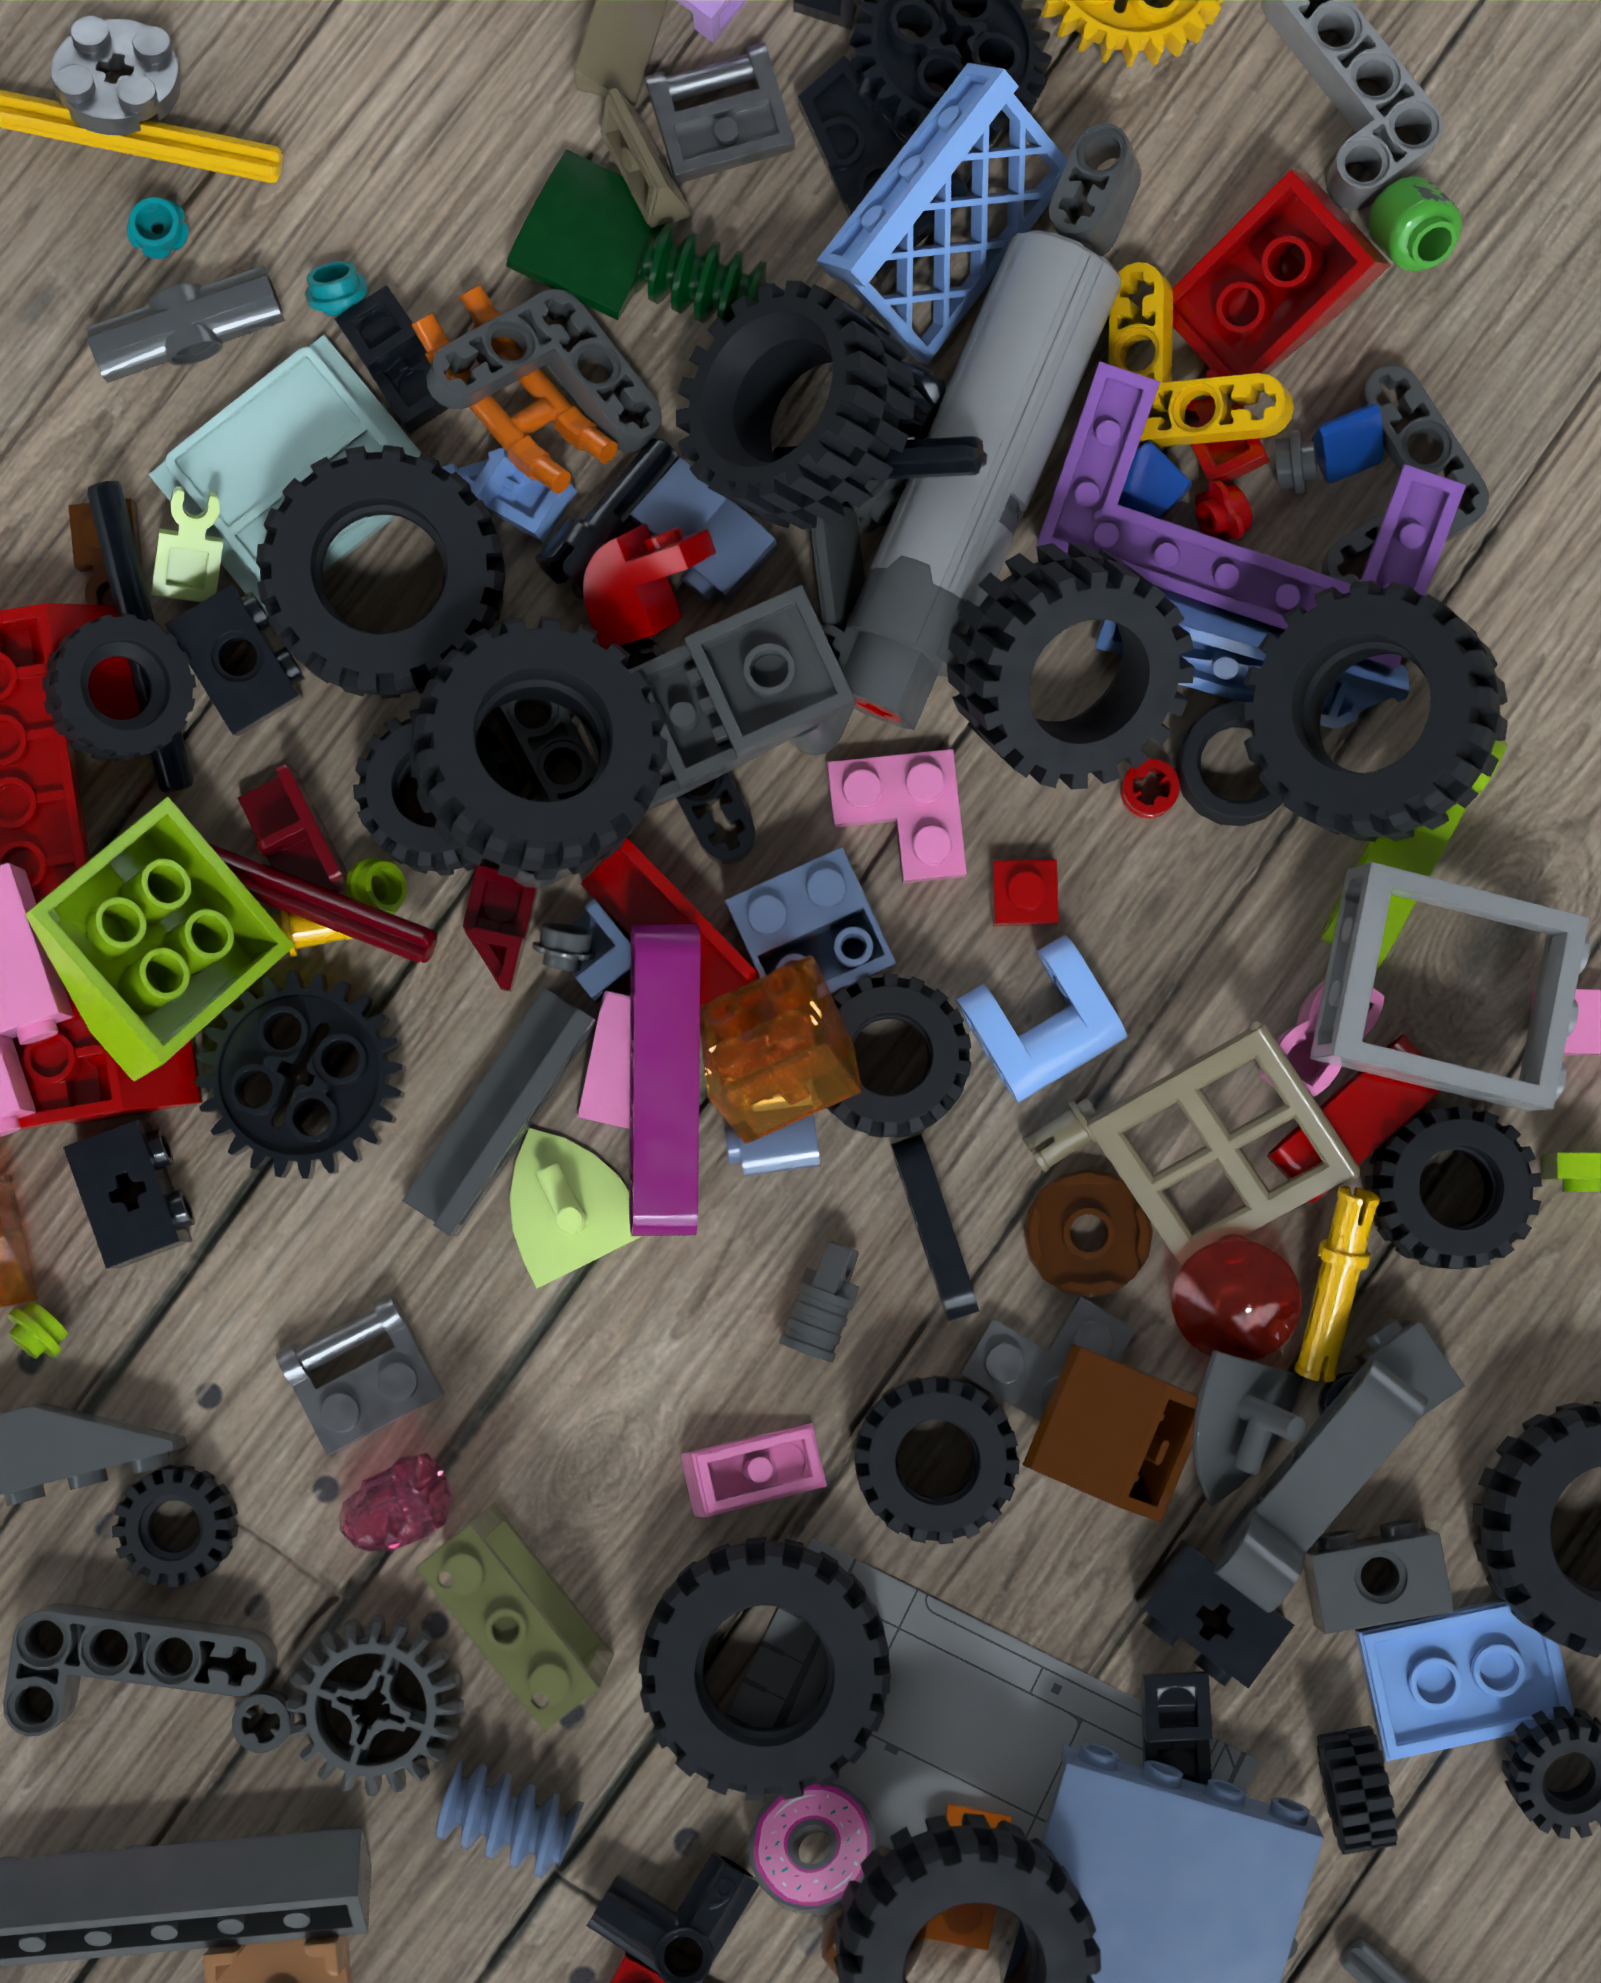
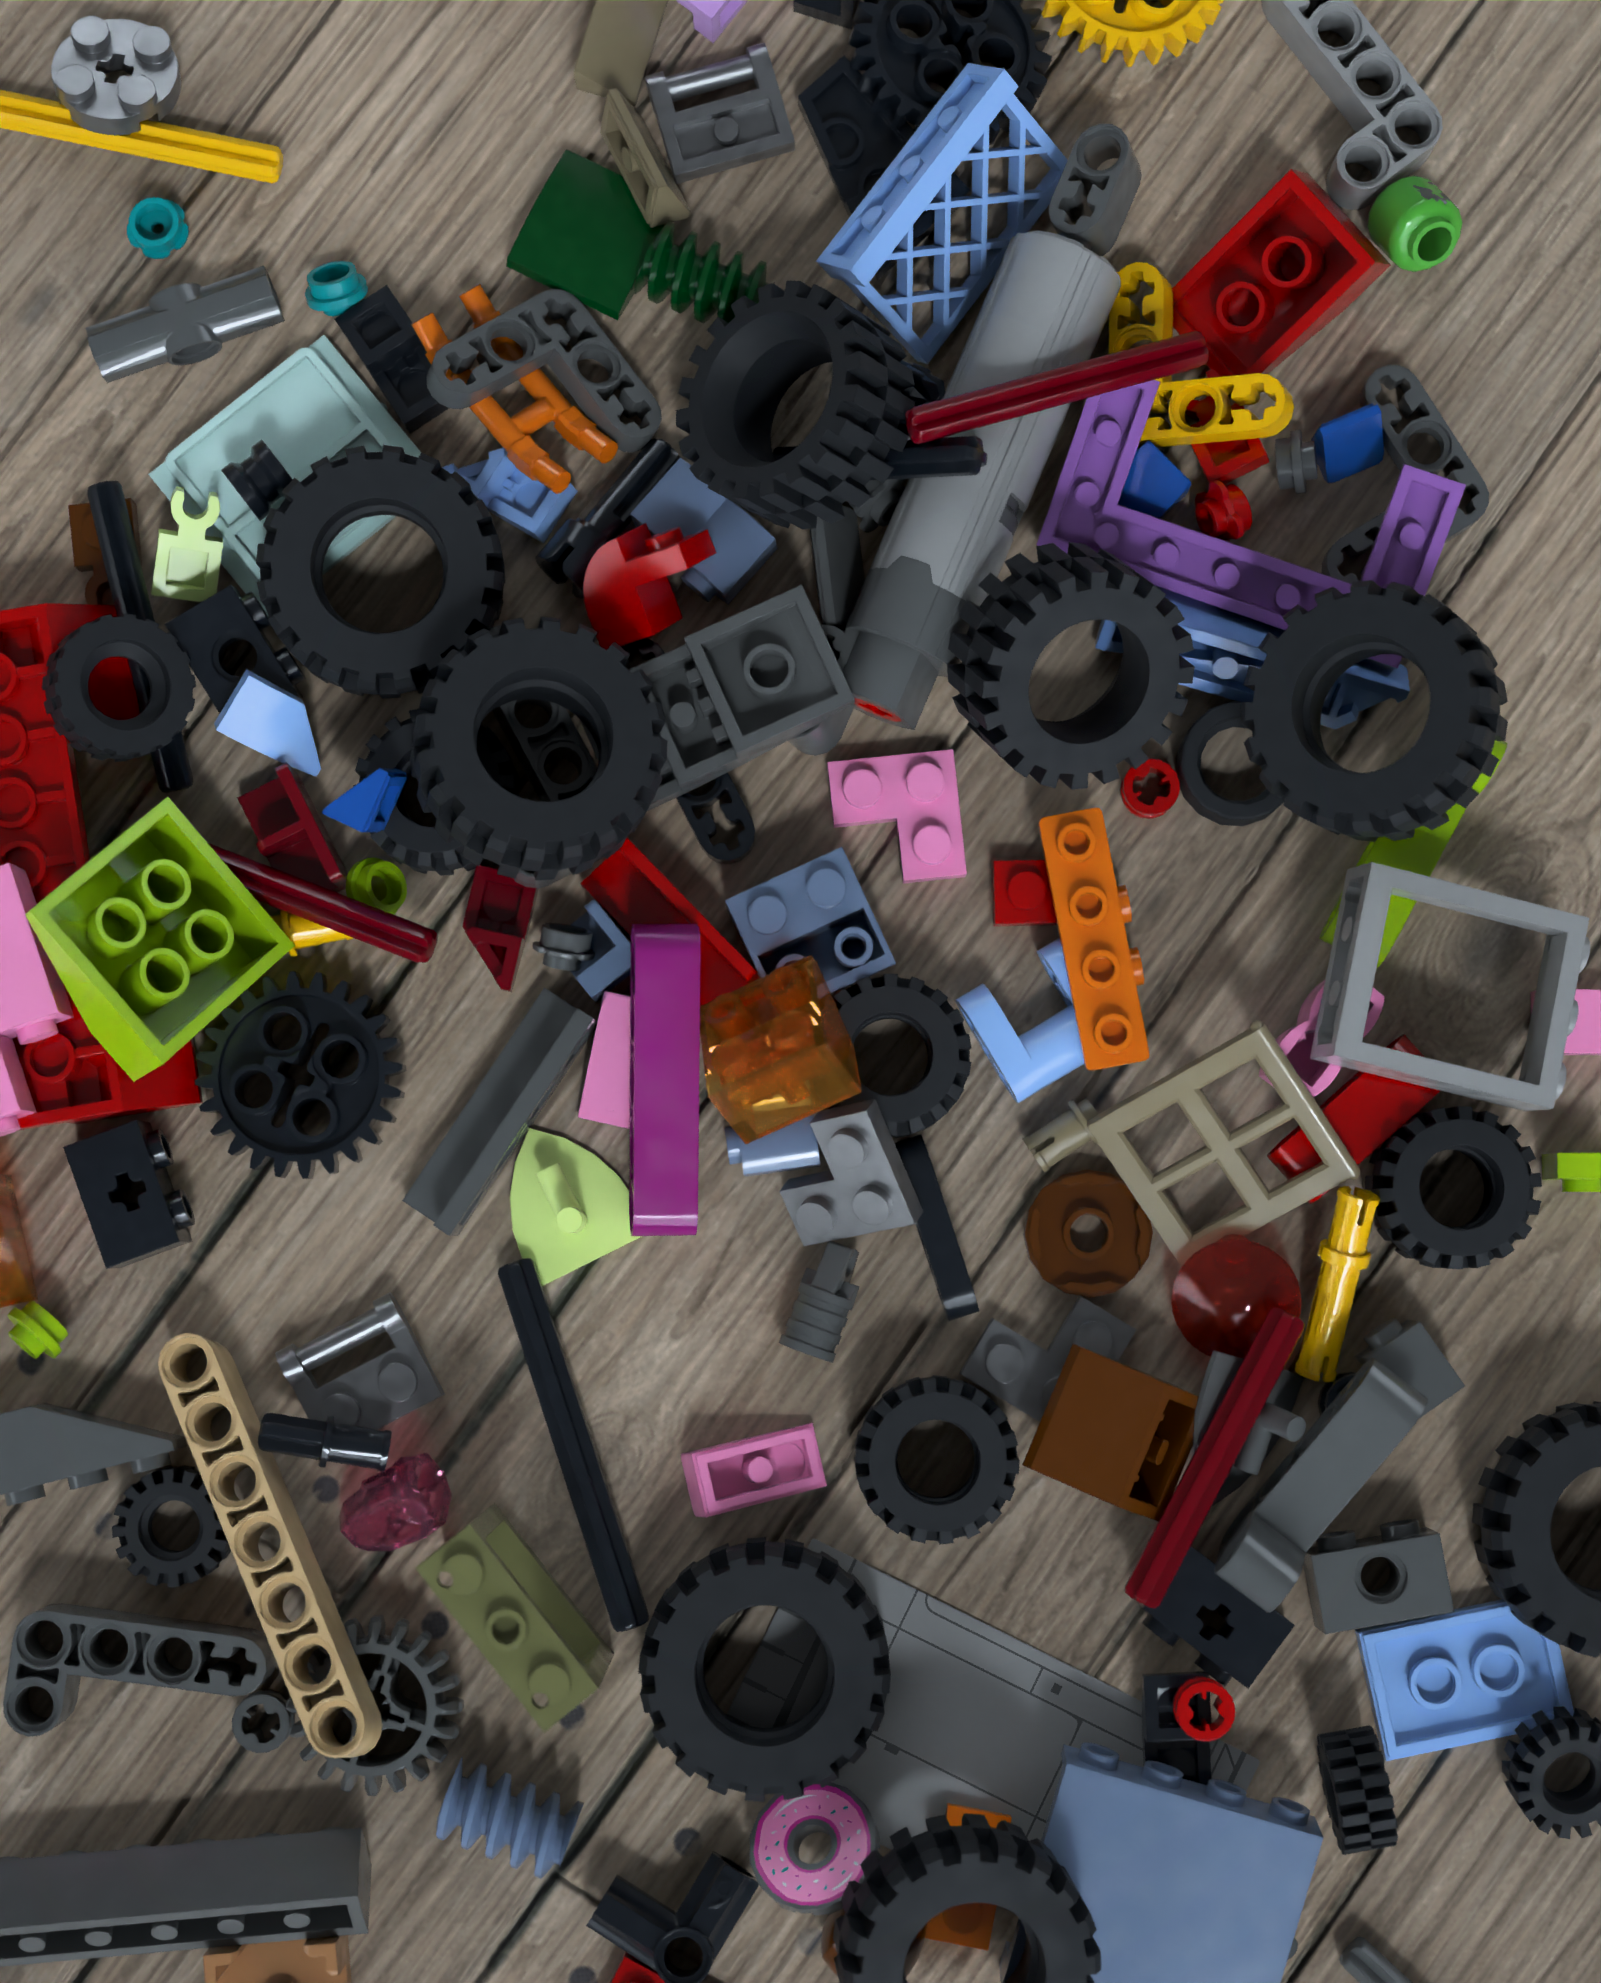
(258, 479): none -> black wheel
(270, 723): none -> light blue slope
(294, 1562): none -> tan beam
(324, 1441): none -> black axle
(369, 802): none -> blue slope
(573, 1445): none -> black axle
(865, 1182): none -> flat silver plate
(1056, 387): none -> dark red axle
(1094, 939): none -> orange bracket
(1184, 1713): none -> red bush
(1214, 1457): none -> dark red axle

